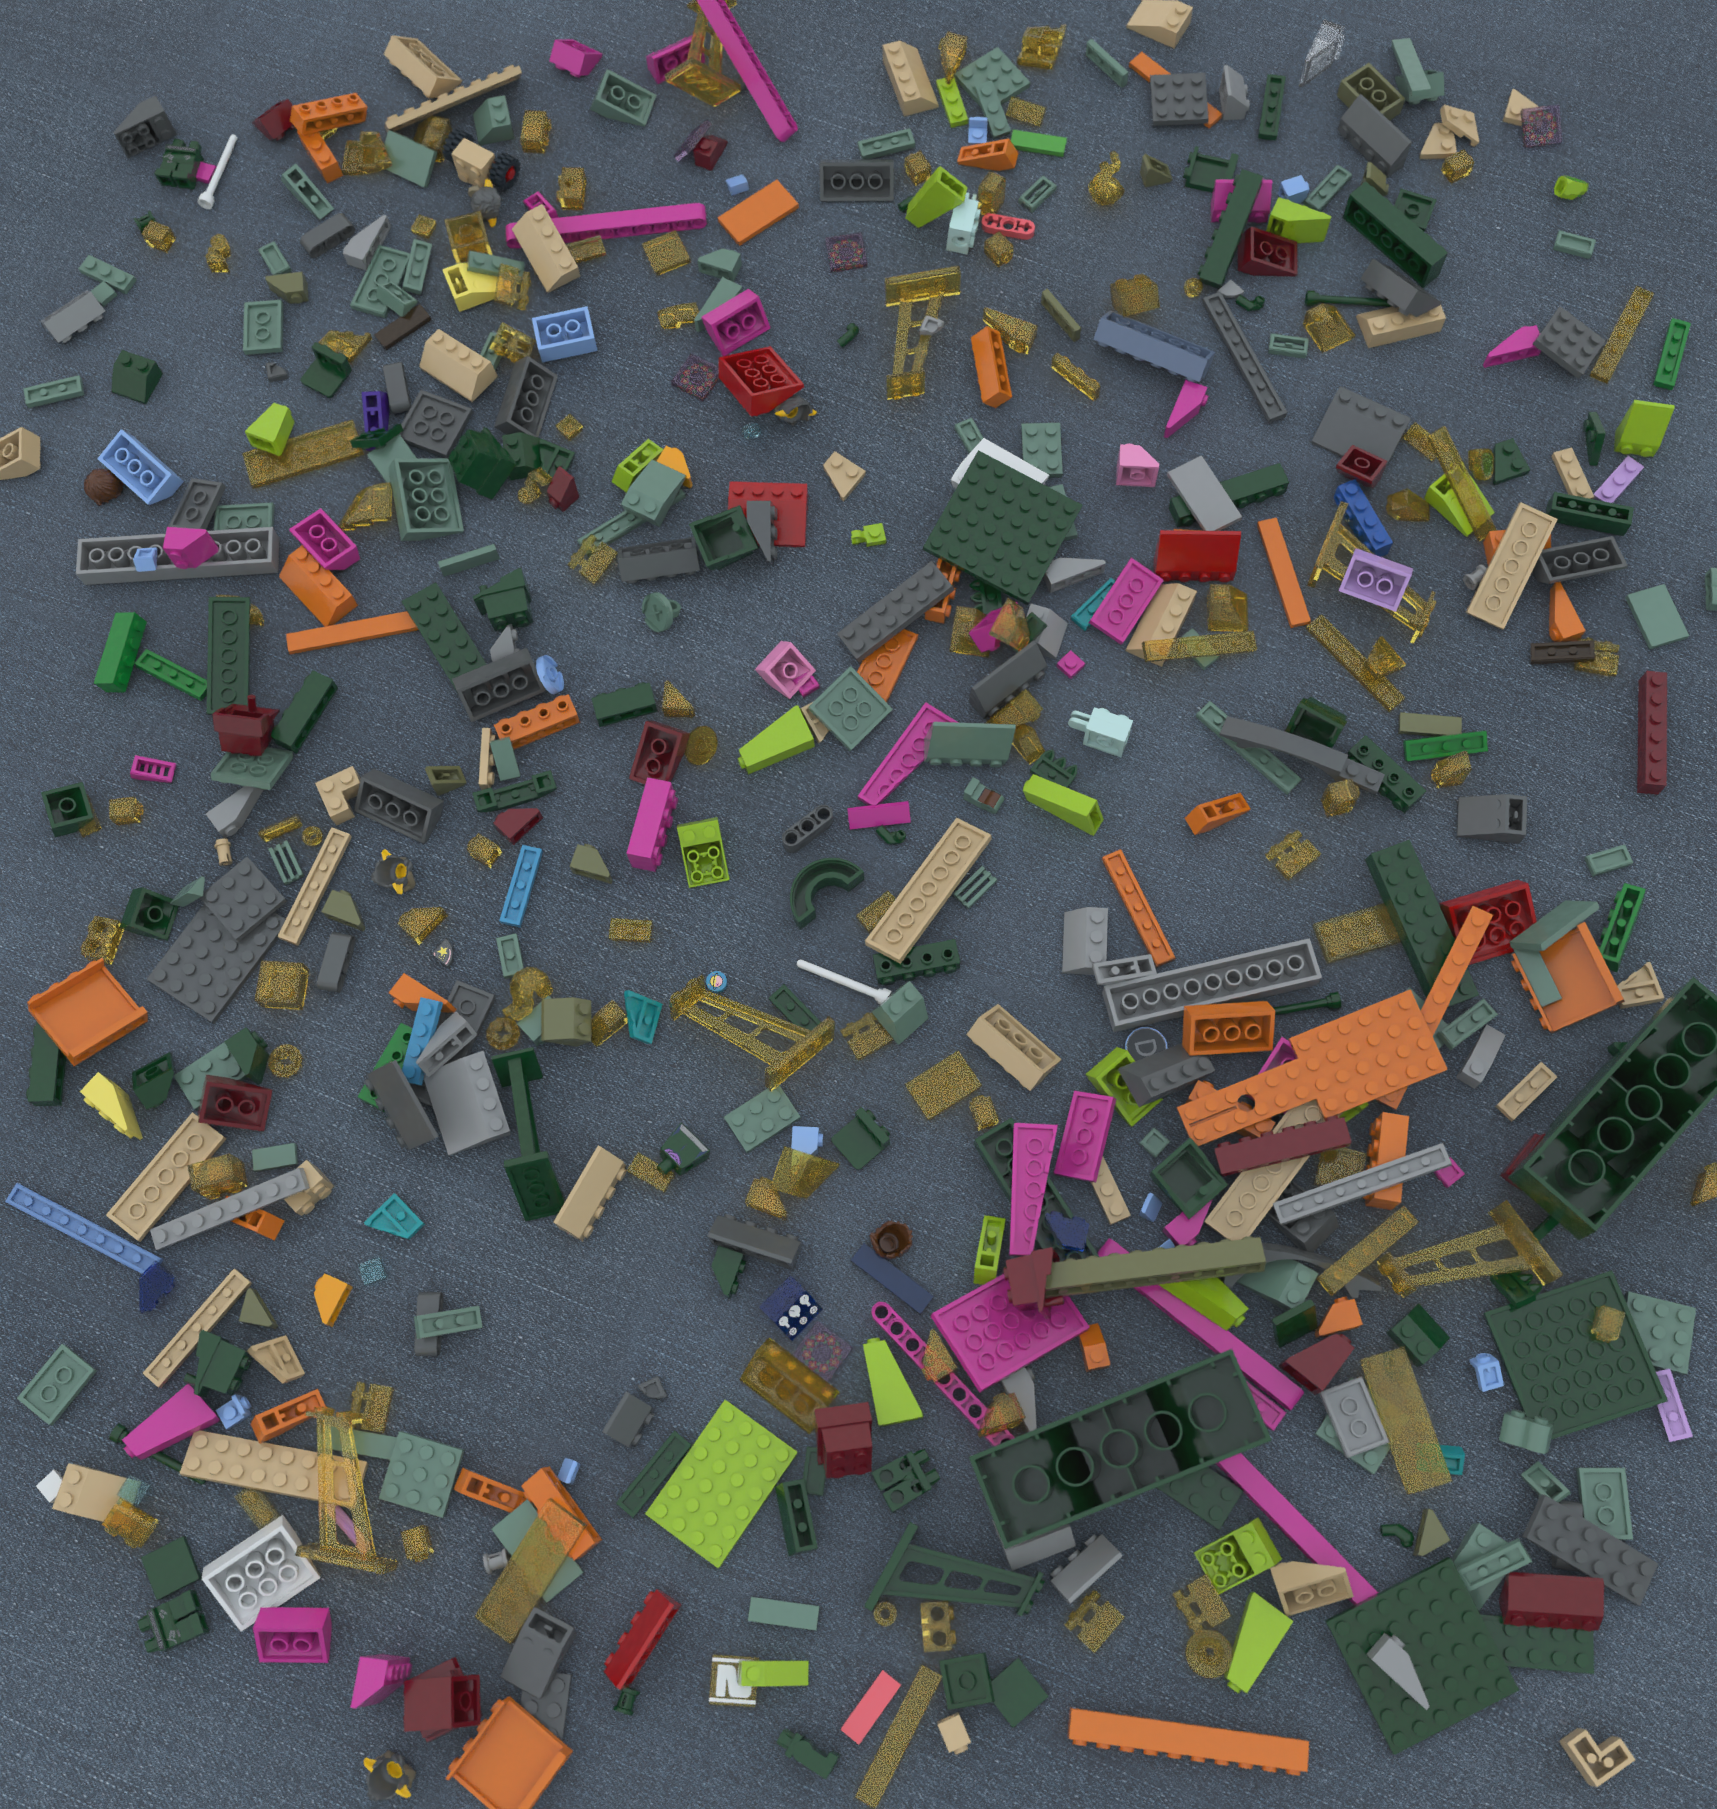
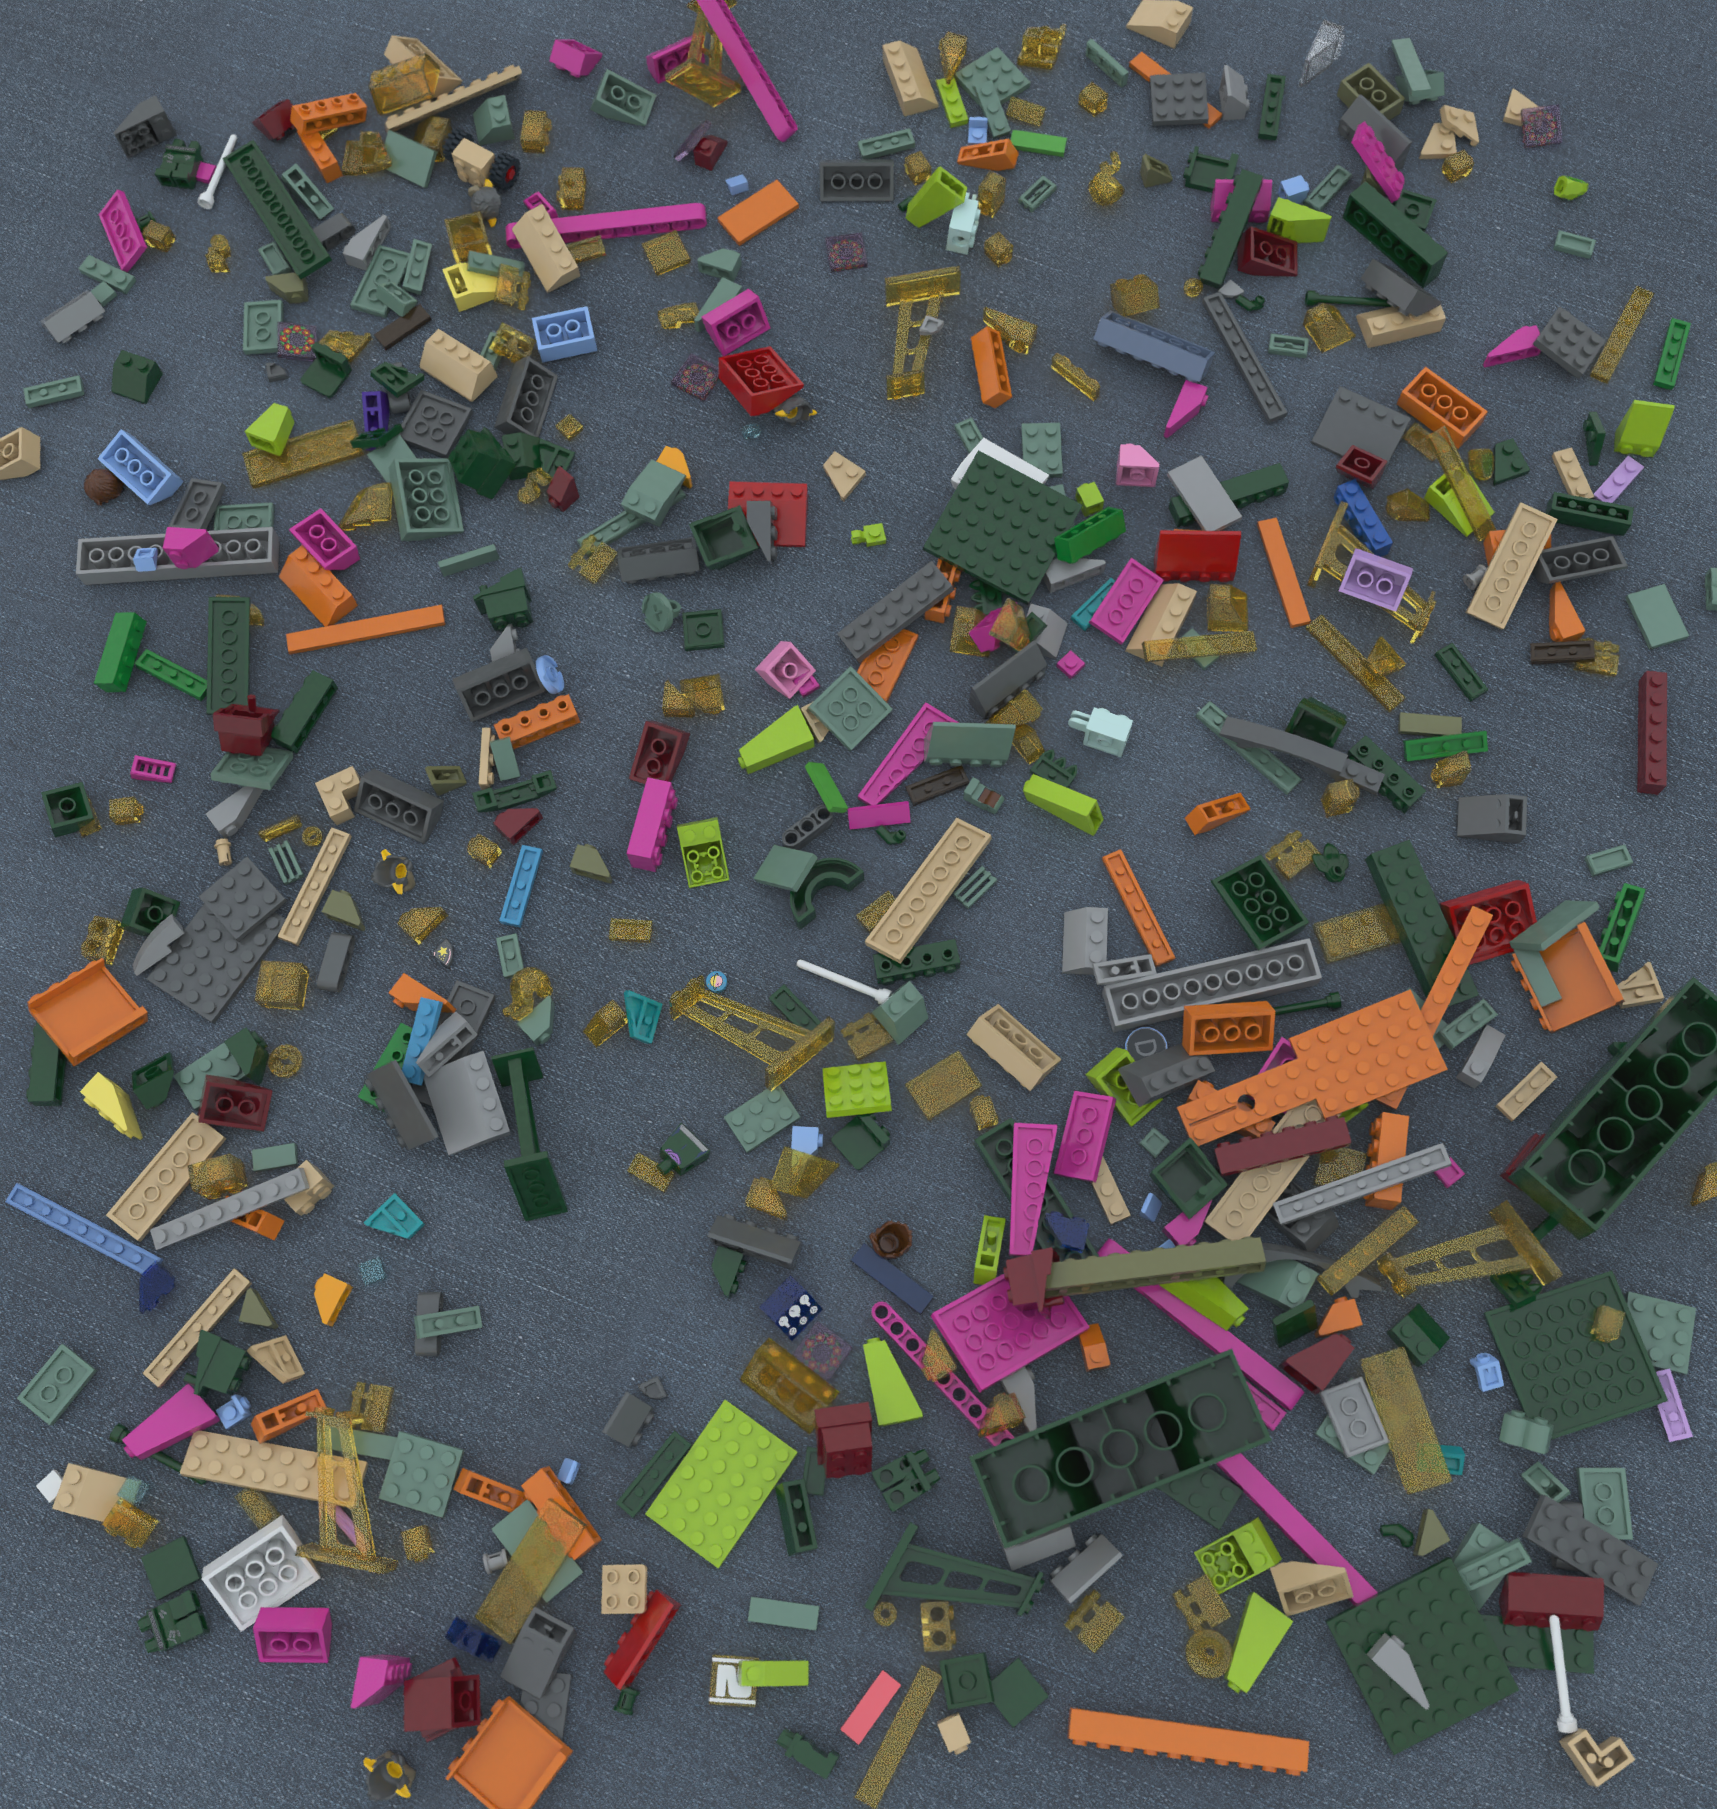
(122, 231): none -> dark pink plate
(157, 944): none -> light grey slope
(189, 893): sand green slope -> none
(277, 209): none -> dark green plate
(295, 341): none -> tile
(396, 379): none -> dark green wing
(404, 83): none -> clear yellow slope
(423, 226): clear yellow plate -> none
(443, 632): dark green plate -> none
(473, 1639): none -> clear blue slope
(508, 1040): clear yellow gear -> none
(566, 1021): olive slope -> none
(590, 1194): tan slope -> none
(624, 704): dark green brick -> none
(624, 1589): none -> tan bracket
(635, 463): lime slope -> none
(701, 745): clear yellow dish -> none
(703, 630): none -> dark green tile
(704, 693): none -> clear yellow slope
(785, 868): none -> sand green tile
(826, 787): none -> bright green tile
(852, 332): dark green arm -> none
(856, 1089): none -> lime plate
(937, 785): none -> dark brown tile
(1022, 223): coral beam -> none
(1060, 315): olive tile -> none
(1090, 498): none -> lime brick
(1090, 535): none -> green brick
(1093, 99): none -> clear yellow brick
(1260, 903): none -> dark green slope
(1331, 863): none -> dark green plate
(1378, 162): none -> dark pink plate
(1441, 404): none -> orange brick
(1461, 672): none -> dark green tile
(1566, 1721): none -> white piece

